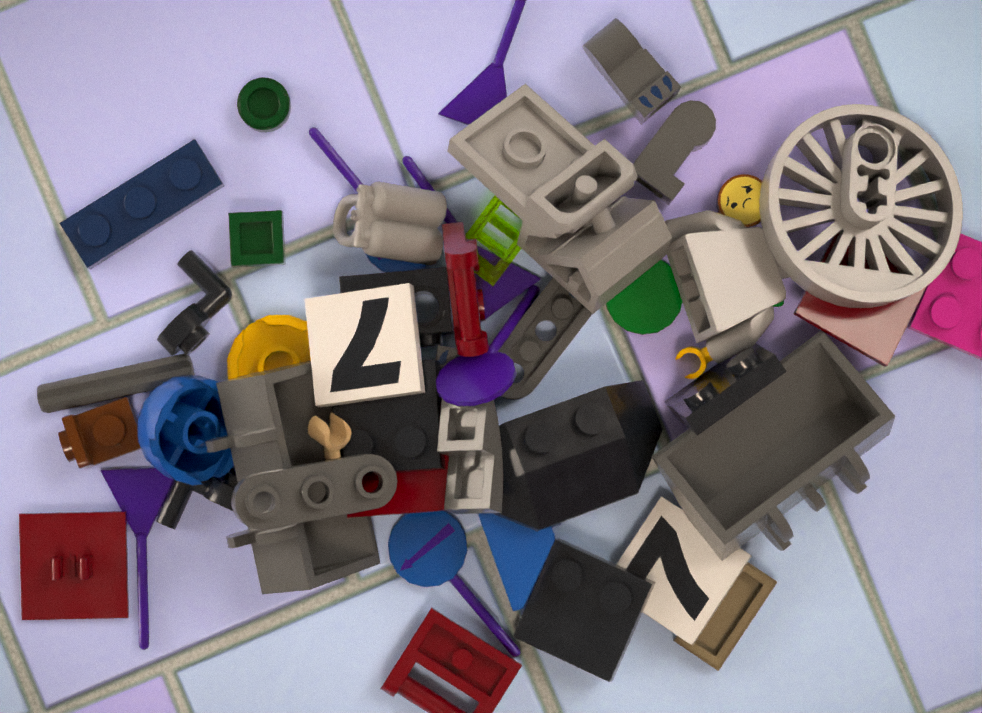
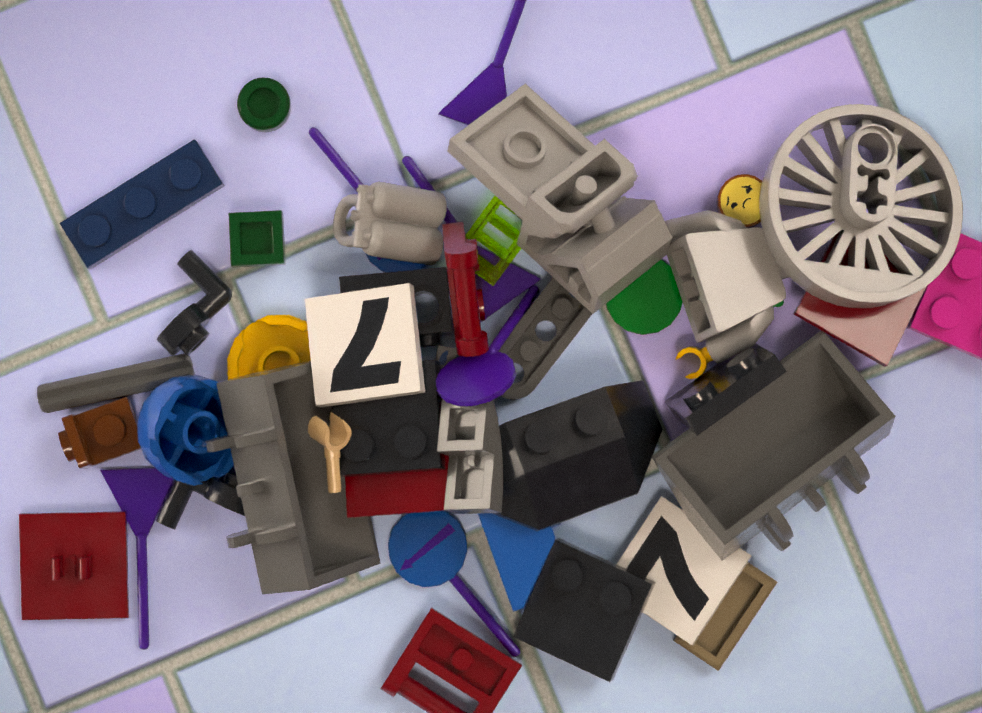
(290, 488): dark grey plate -> none
(631, 70): dark grey leg -> none
(683, 132): dark grey leg -> none

